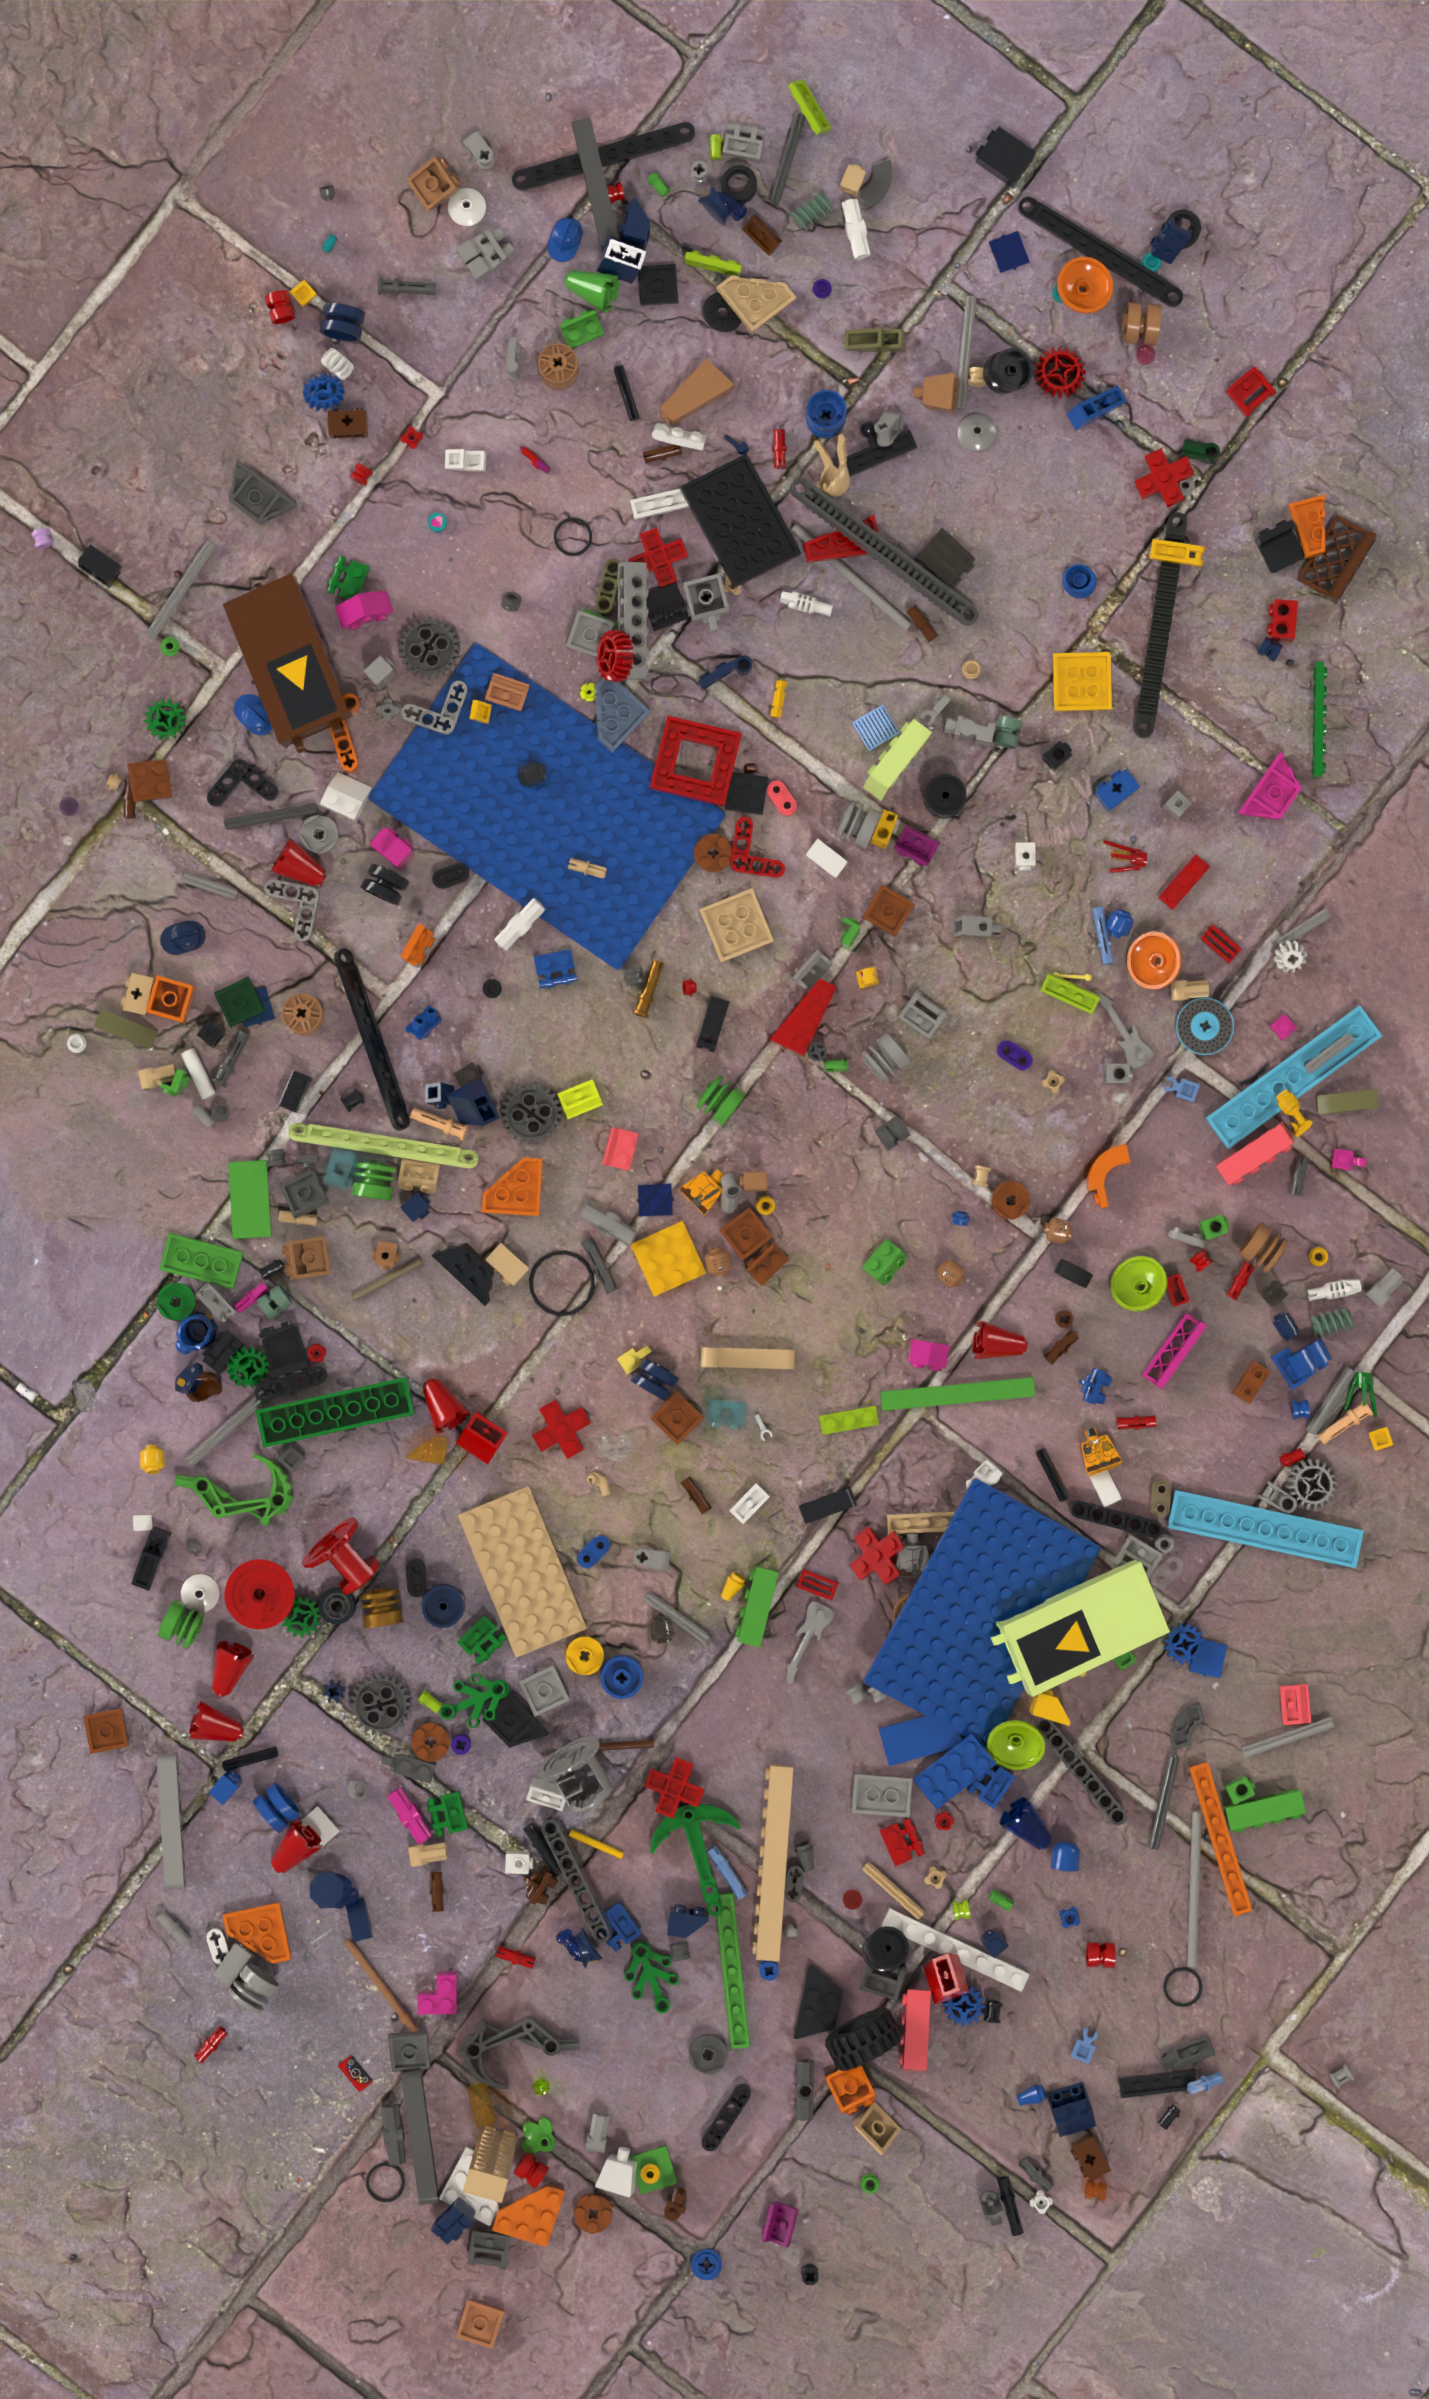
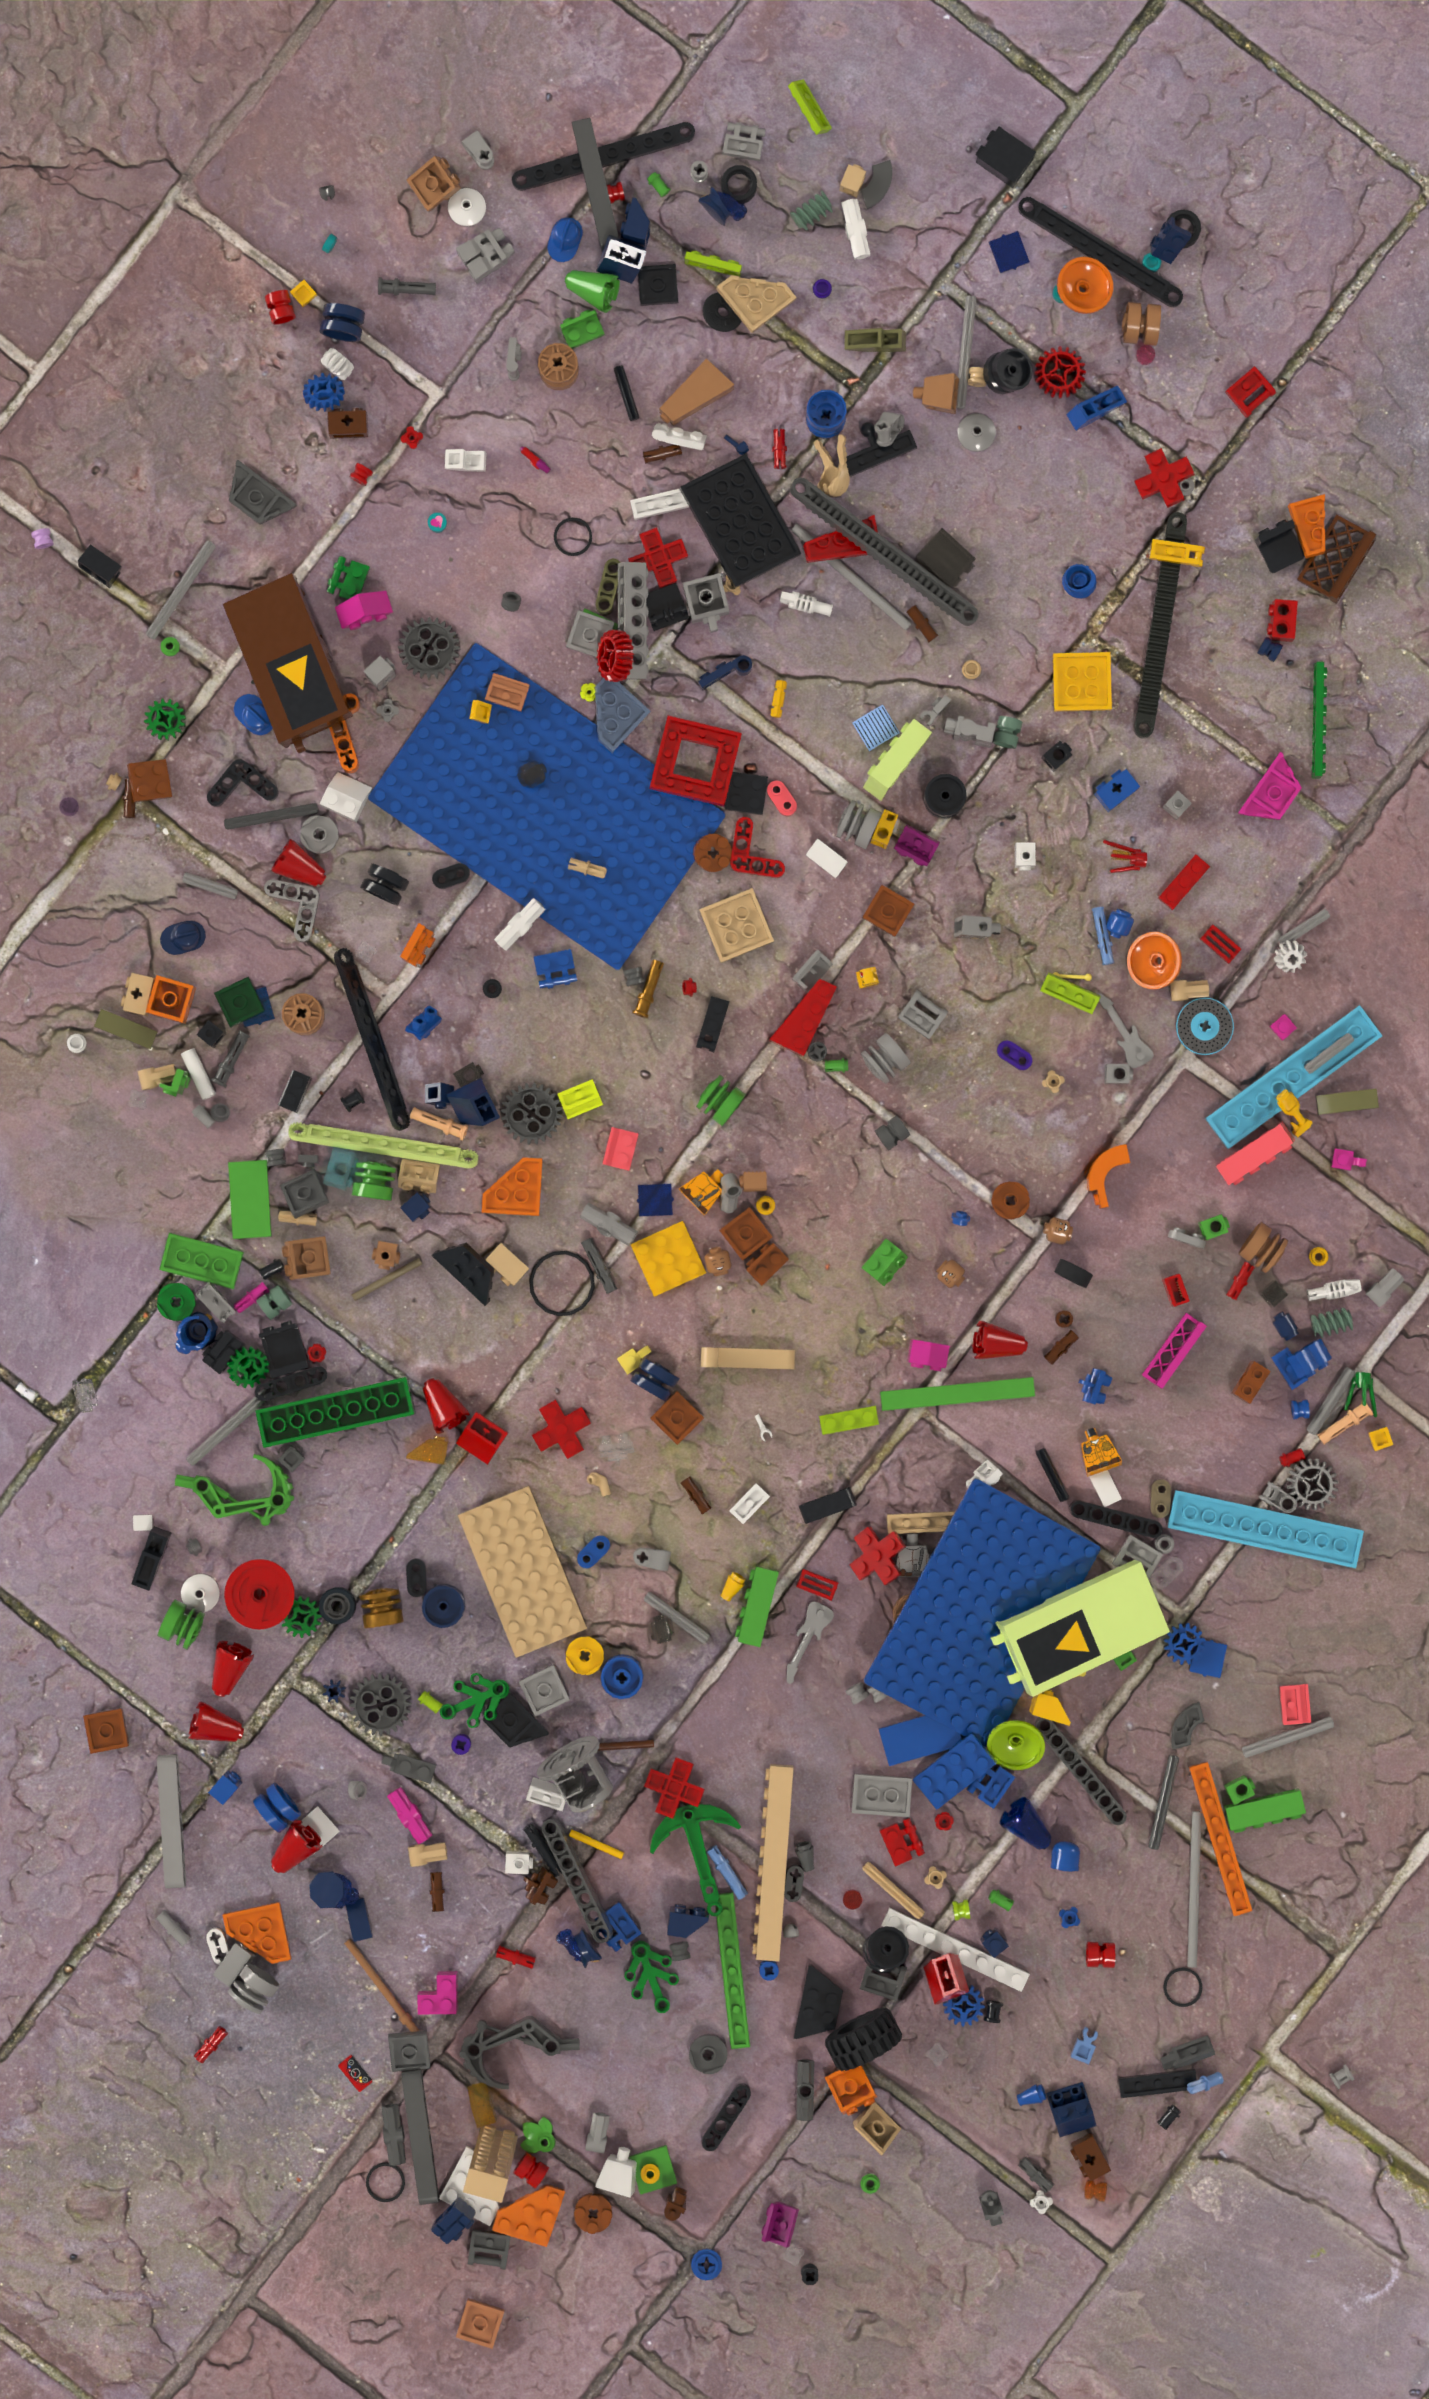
(152, 1459): yellow head -> none
(197, 1383): piece -> none
(251, 1758): black axle -> none
(335, 1548): red piece -> none
(393, 849): dark pink brick -> none
(439, 1748): dark orange plate -> none
(444, 716): light grey beam -> none
(453, 1812): green plate -> none
(477, 1635): green plate -> none
(541, 2087): clear neon green plate -> none
(716, 147): lime pin -> none
(738, 1411): clear light blue brick -> none
(762, 235): reddish brown plate -> none
(787, 159): dark grey axle -> none
(850, 935): bright green bracket -> none
(916, 2030): coral wedge -> none
(981, 1176): tan bush -> none
(1007, 2197): black pin -> none
(1133, 1275): lime dish -> none
(1136, 1422): red pin -> none
(1185, 1089): medium blue plate -> none
(1198, 450): dark green piece -> none
(1201, 1260): red wheel -> none
(1299, 1175): dark grey pin -> none

